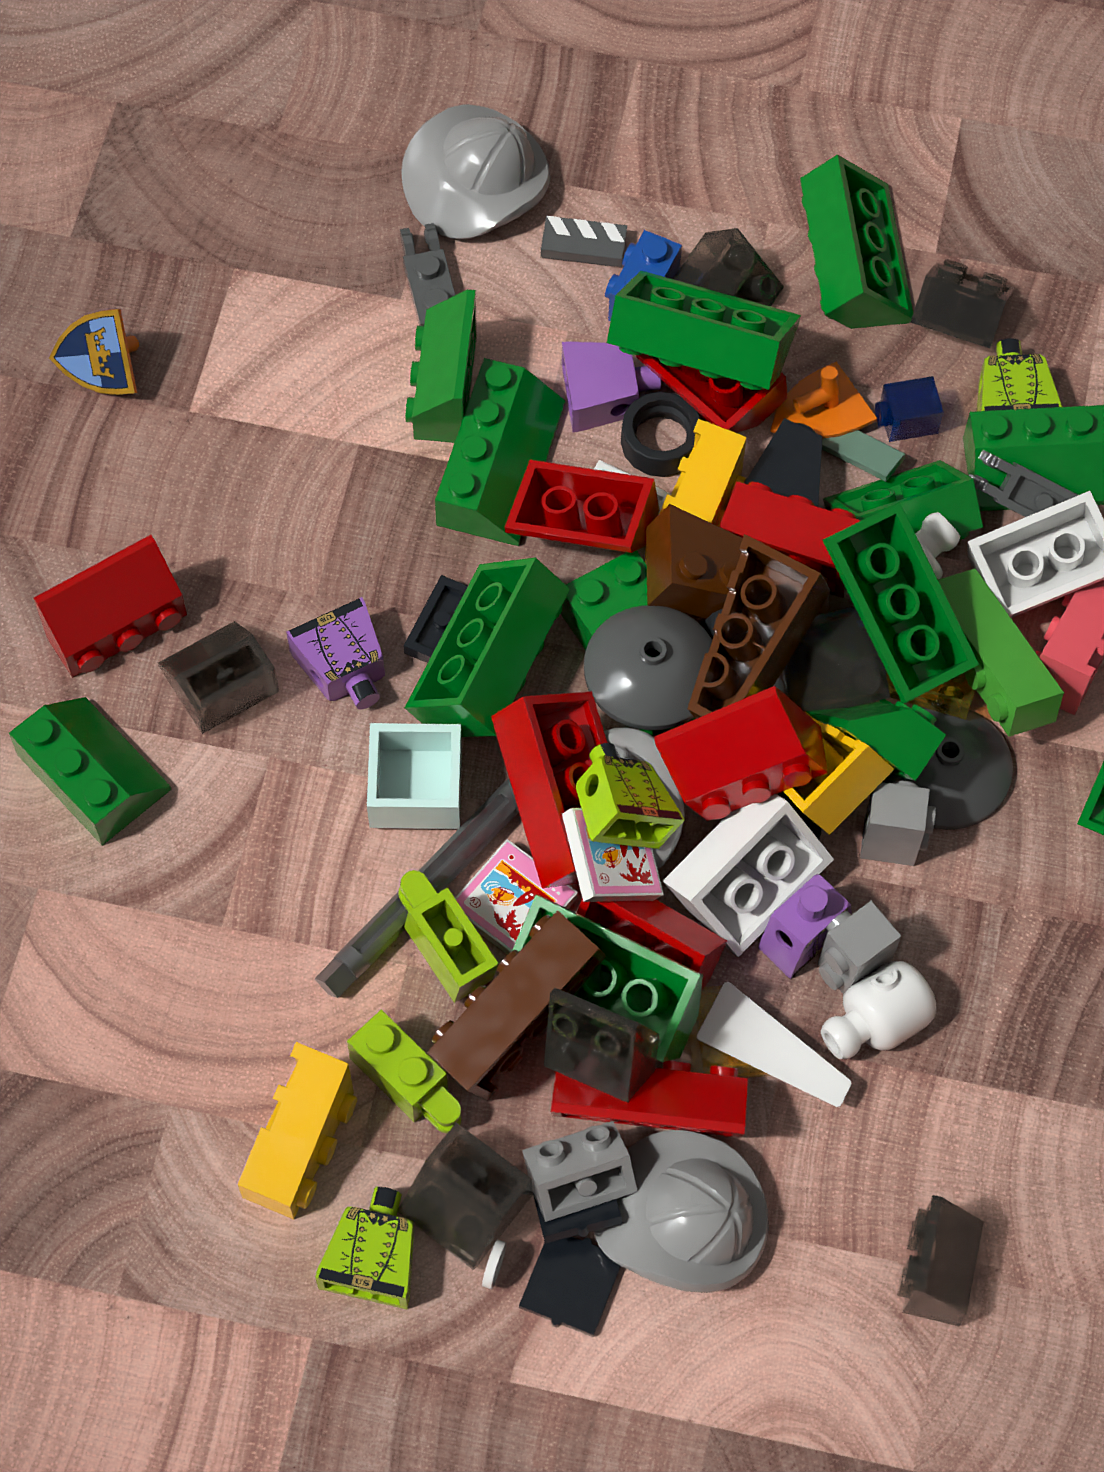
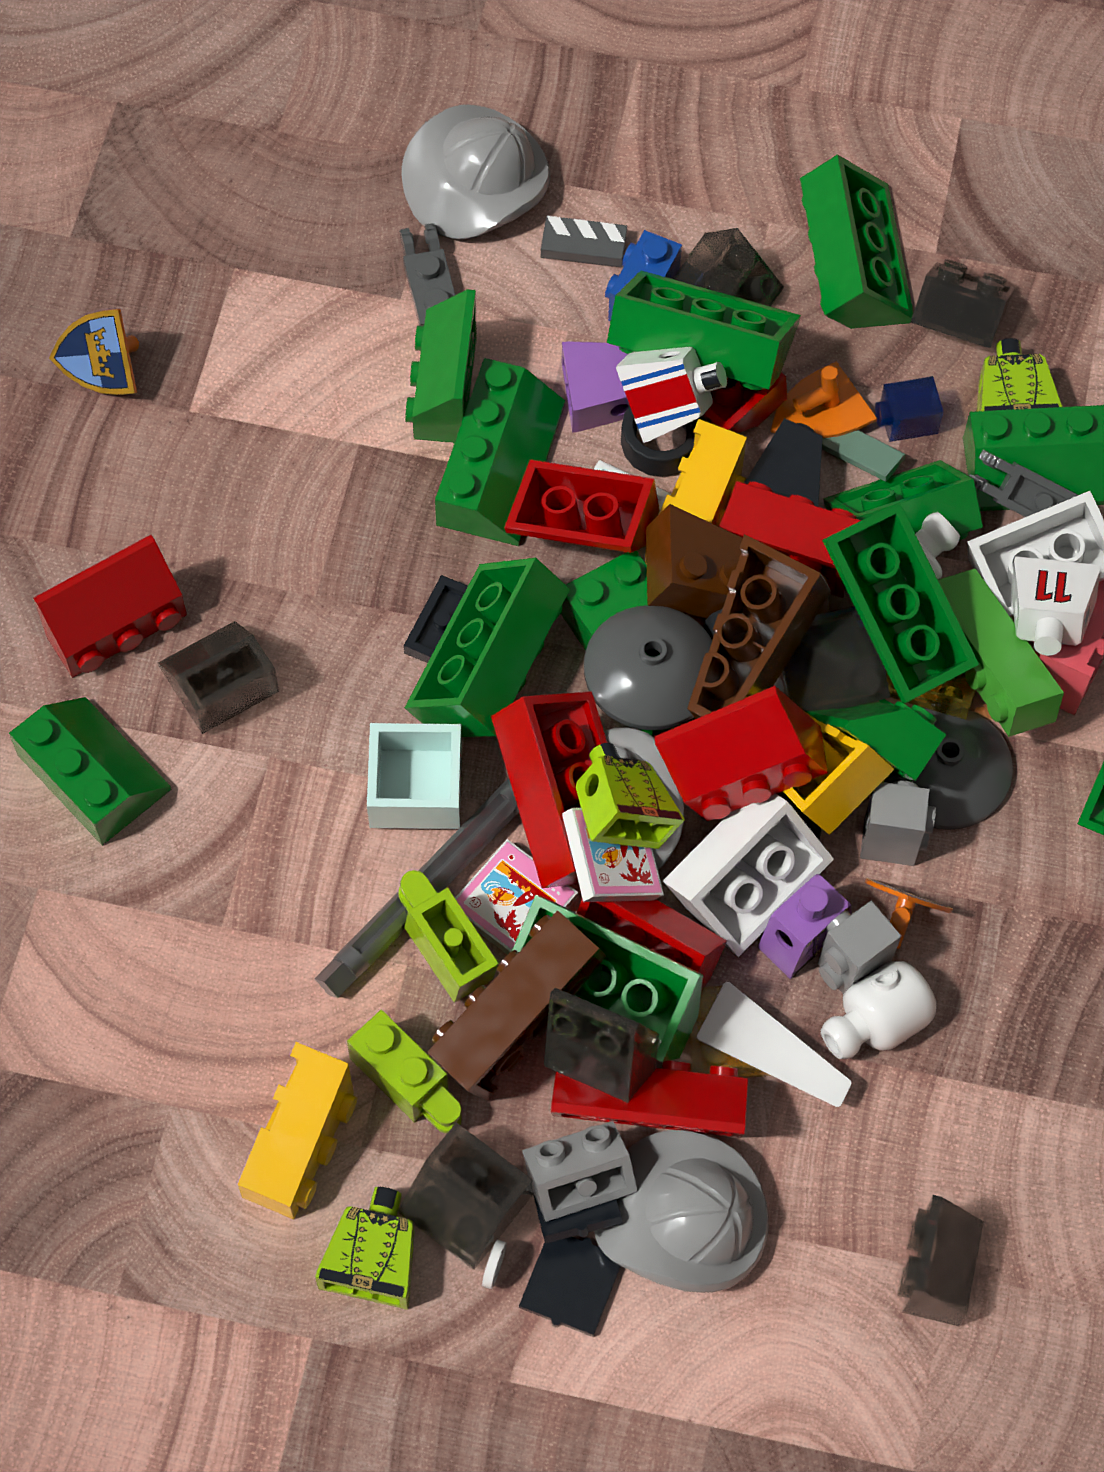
(340, 653): medium lavender torso -> none
(668, 388): none -> torso
(905, 906): none -> orange shield
(1053, 601): none -> white torso

